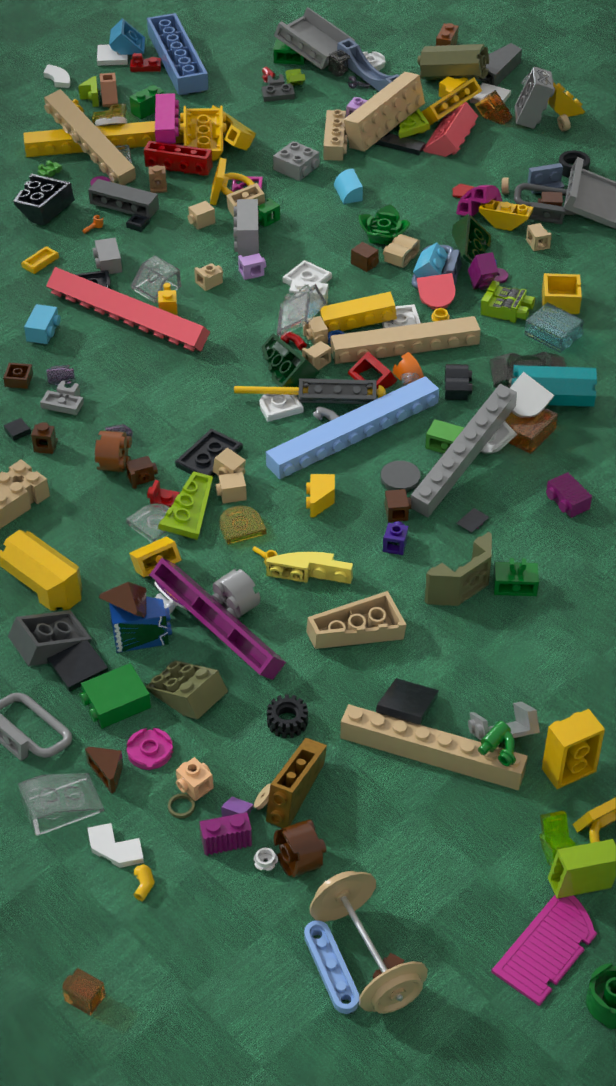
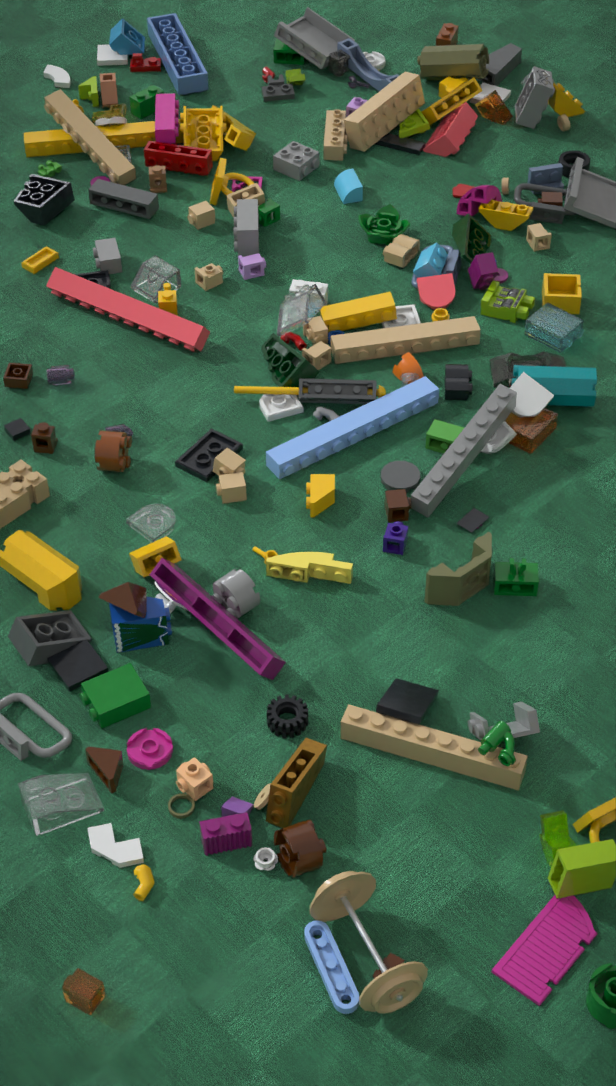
(42, 324): medium azure brick -> none
(64, 400): light grey plate -> none
(97, 223): orange hand -> none
(137, 222): black tile -> none
(140, 471): reddish brown brick -> none
(161, 496): red bracket -> none
(188, 508): lime wing -> none
(188, 688): olive slope -> none
(241, 524): clear yellow tile -> none
(307, 272): white tile -> none
(357, 623): tan wedge -> none
(364, 256): reddish brown brick -> none
(369, 361): red tile -> none
(568, 494): magenta brick -> none
(572, 748): yellow brick -> none

